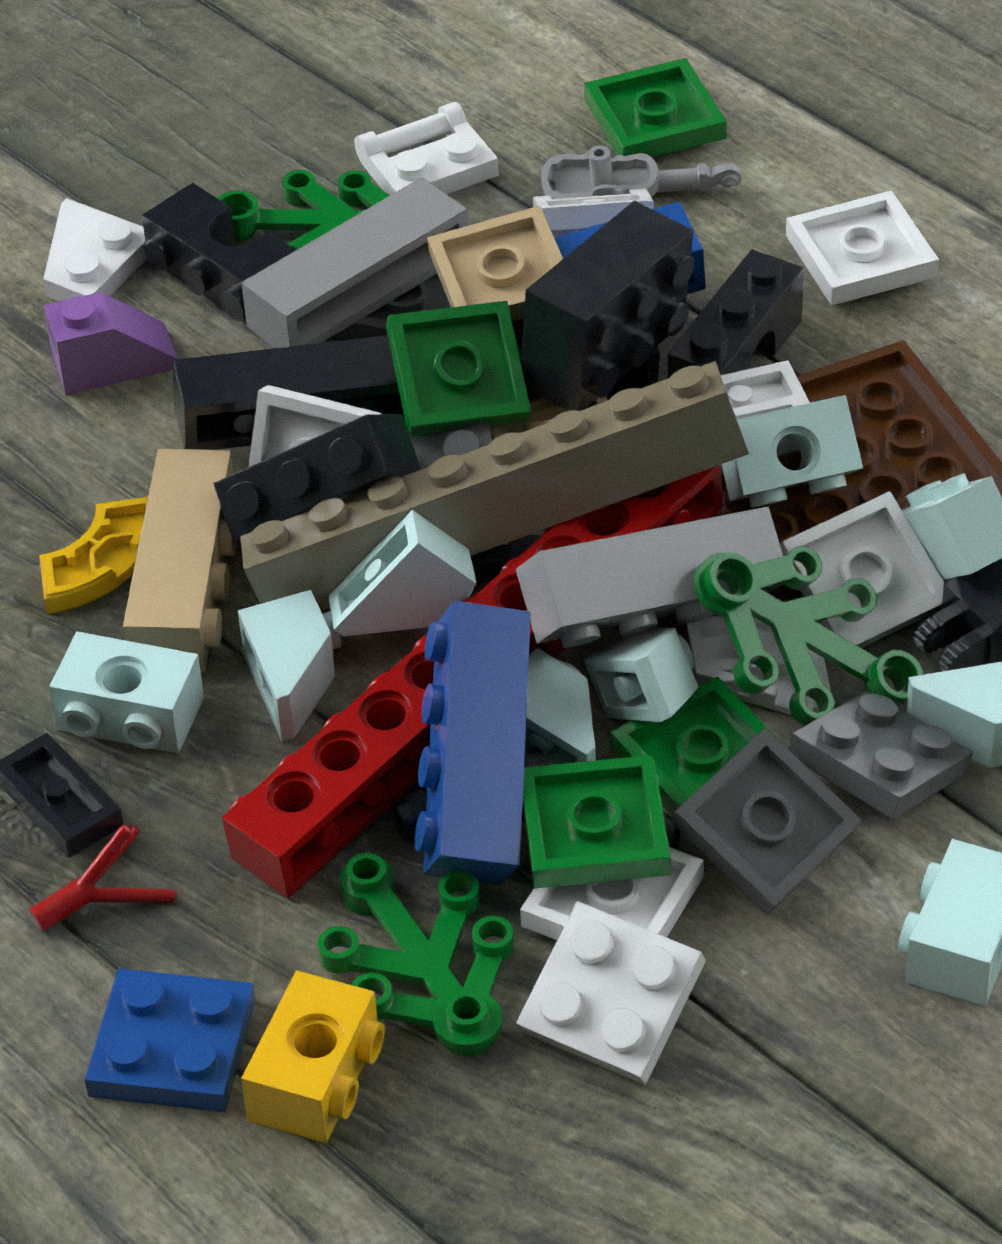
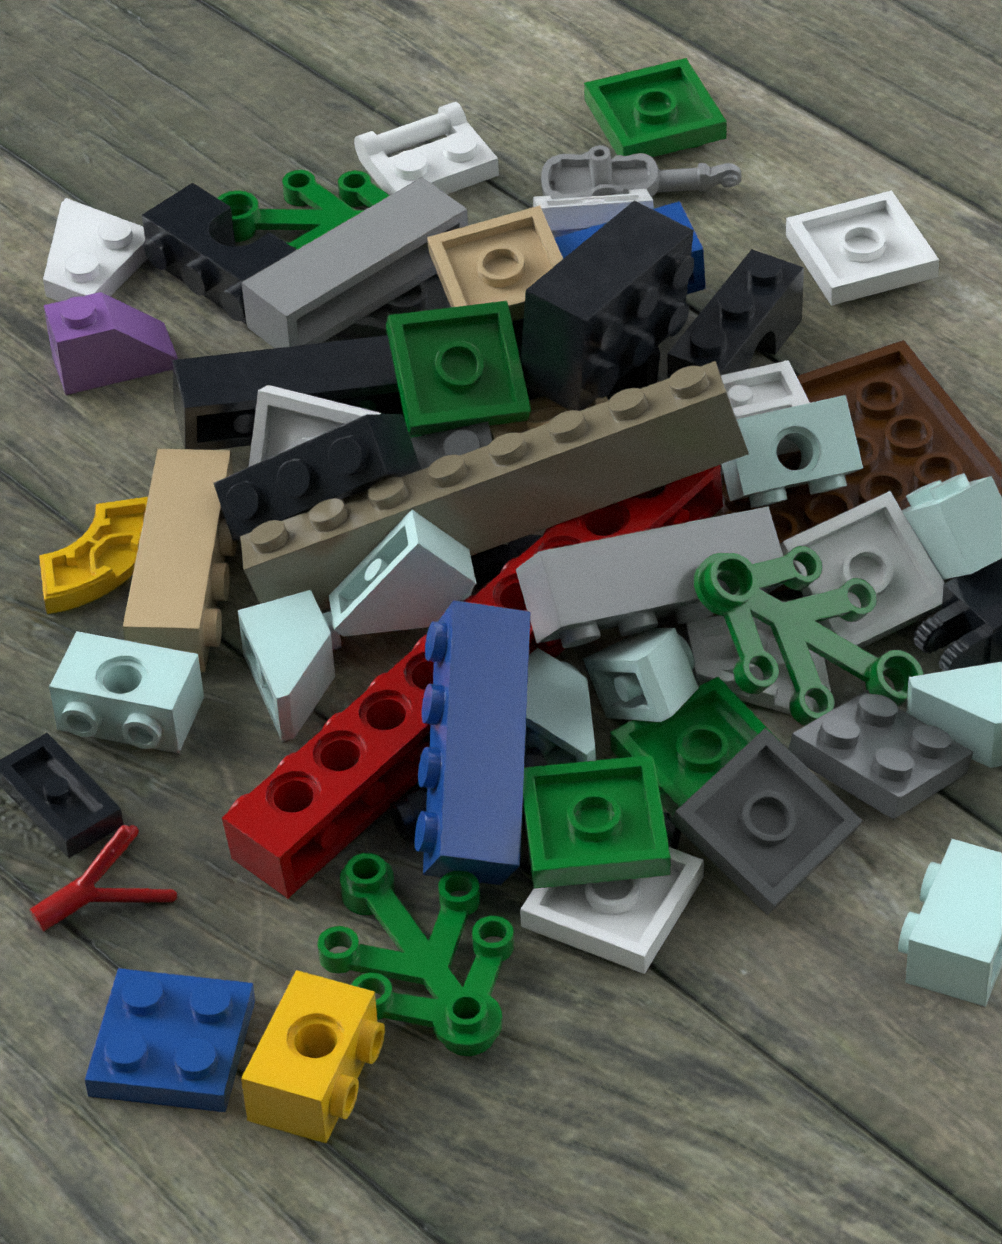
(611, 992): white plate -> none

